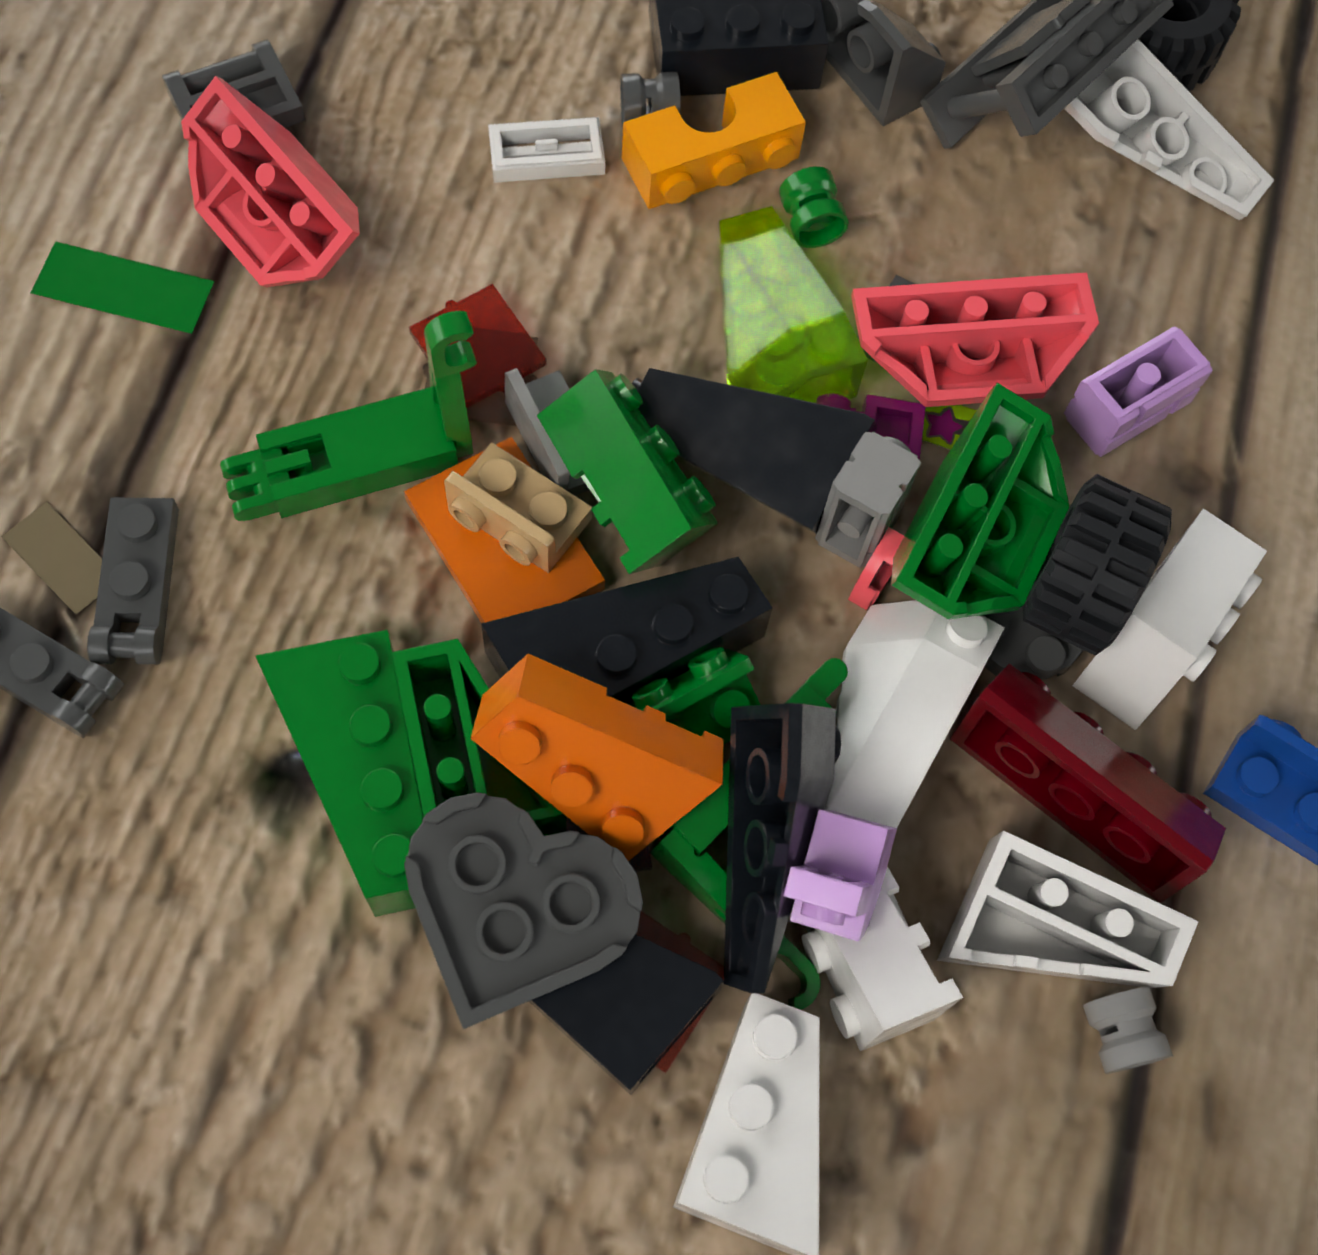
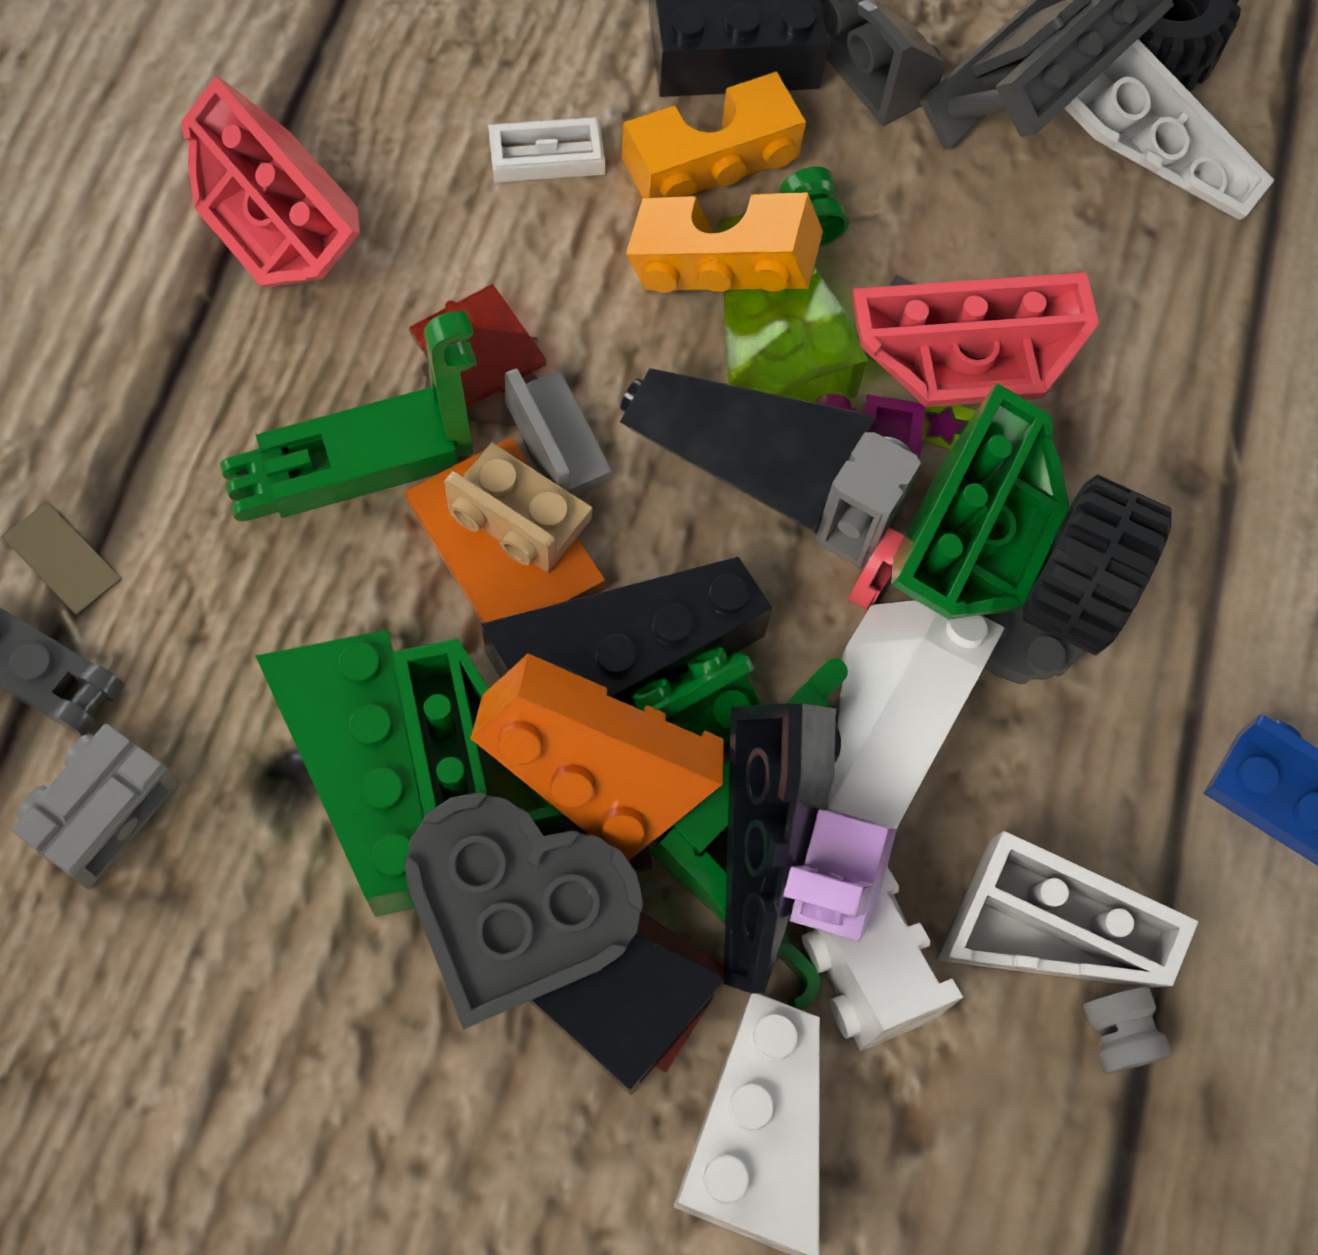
(94, 804): none -> light grey brick
(123, 287): green sticker -> none
(134, 580): dark grey plate -> none
(253, 74): dark grey plate -> none
(628, 469): green wedge -> none
(660, 91): dark grey wheel -> none
(766, 250): none -> light orange arch
(1090, 784): dark red slope -> none
(1137, 391): lavender brick -> none
(1175, 619): white wedge -> none

